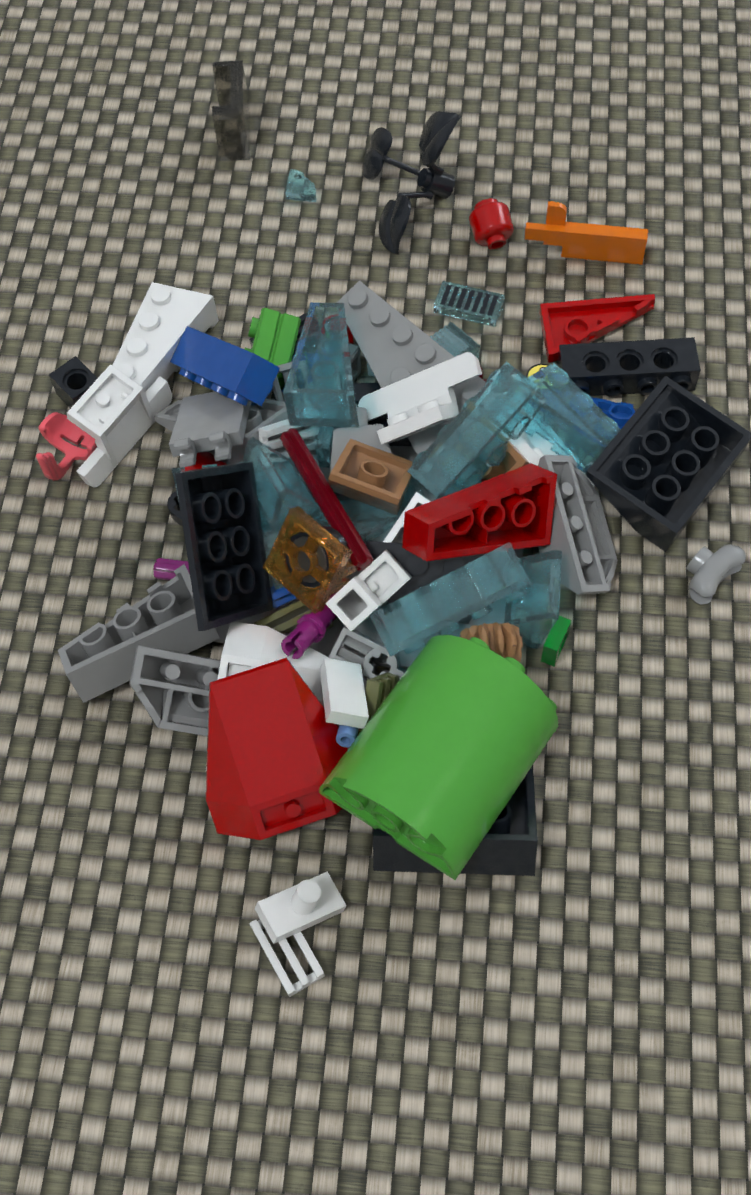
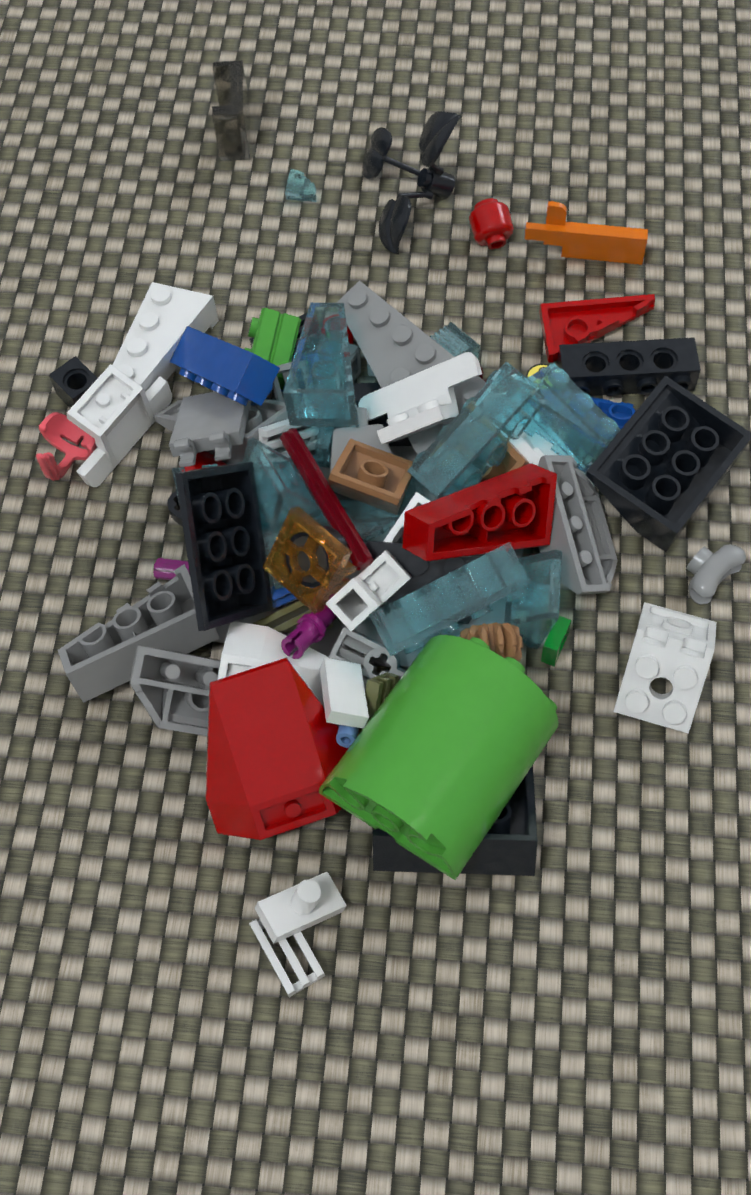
(469, 303): clear light blue tile -> none
(672, 648): none -> white bracket

